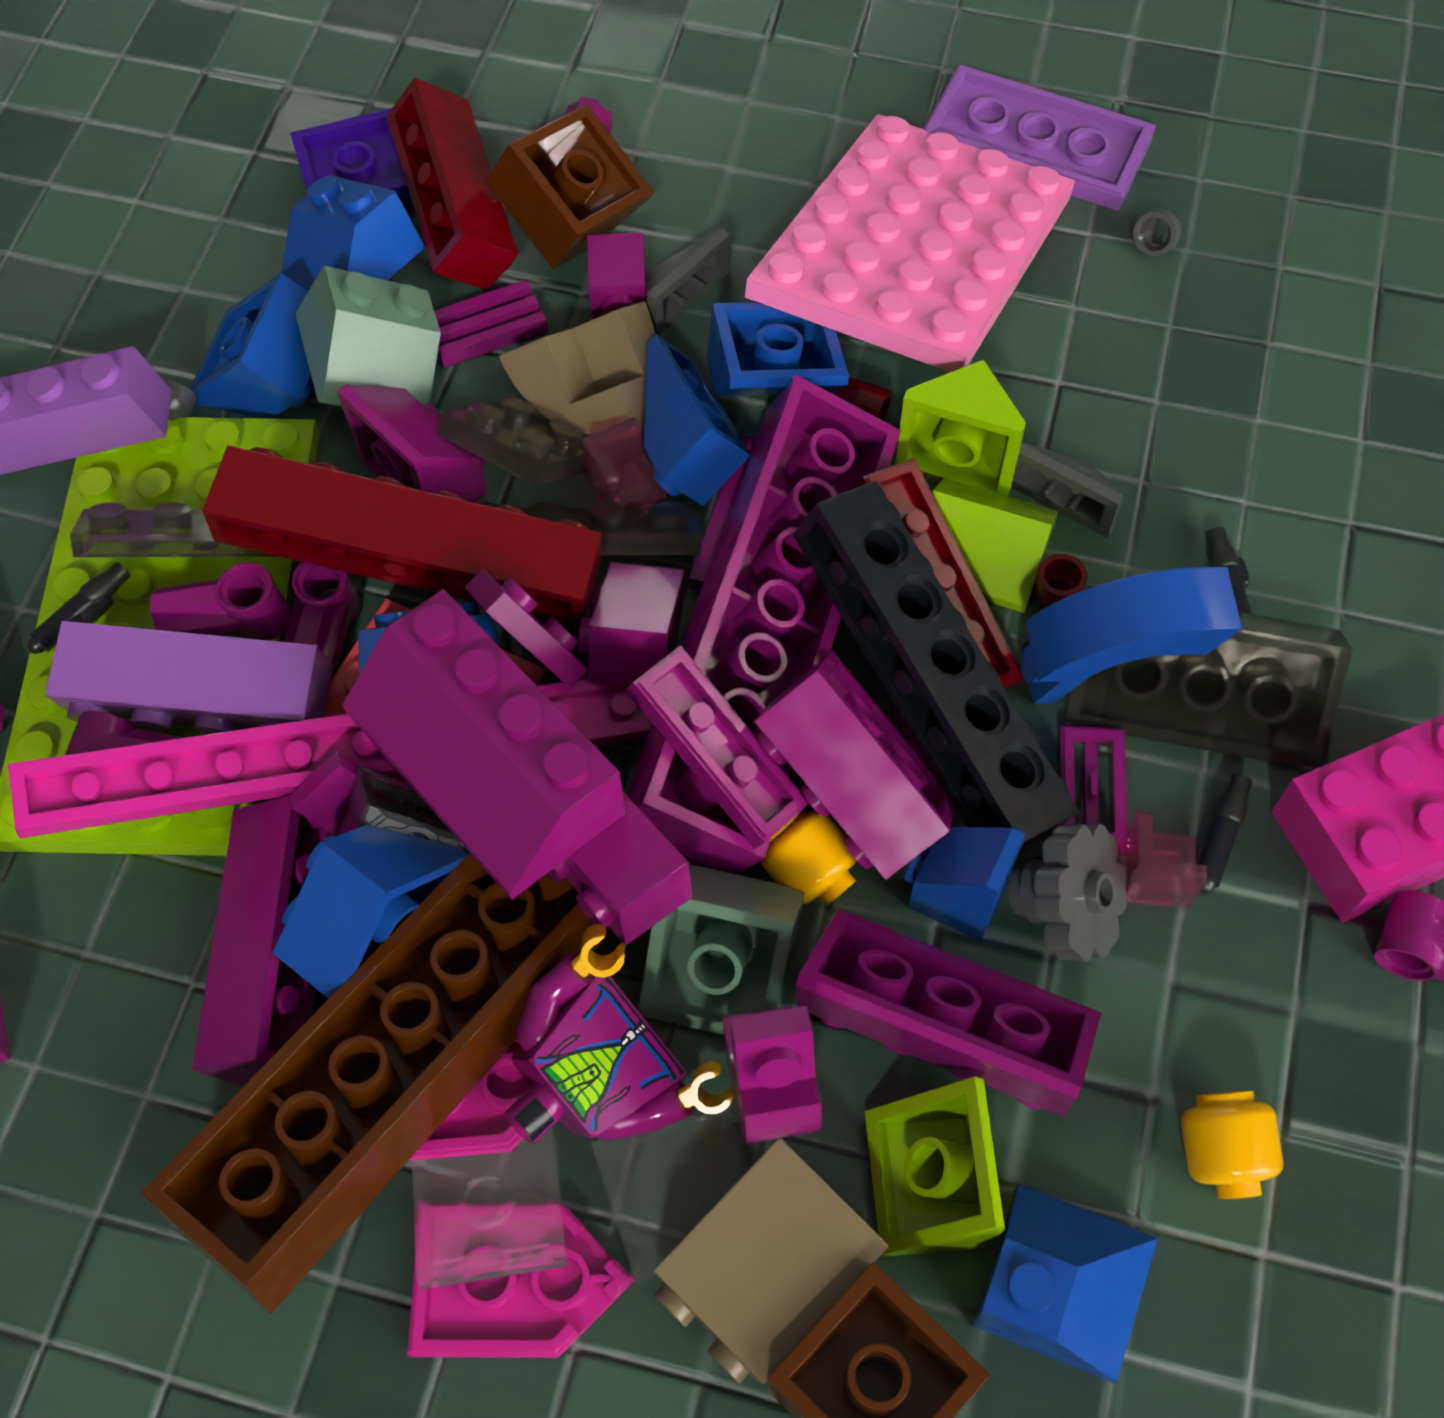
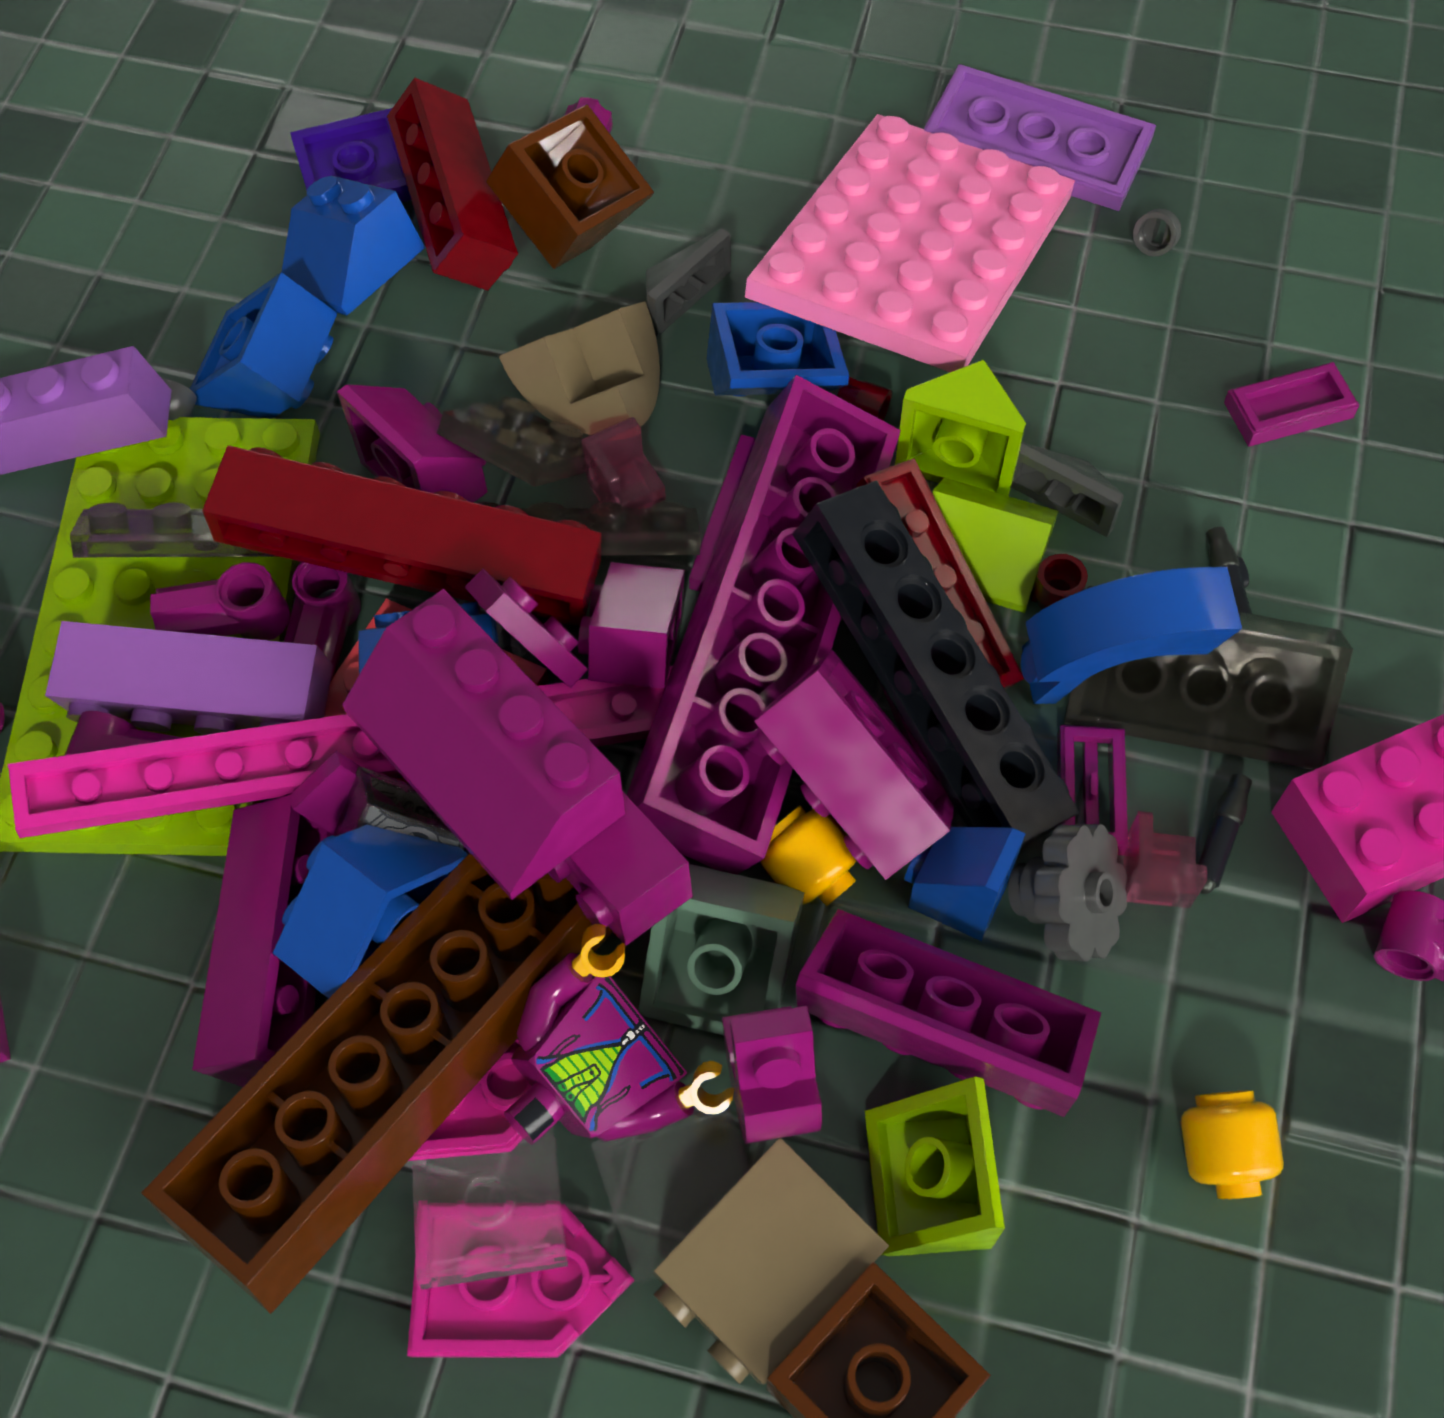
(84, 607): piece -> none
(368, 334): sand green slope -> none
(482, 316): magenta tile -> none
(616, 271): magenta brick -> none
(687, 426): blue slope -> none
(717, 746): magenta tile -> none
(1065, 1283): blue slope -> none
(1291, 404): none -> magenta tile

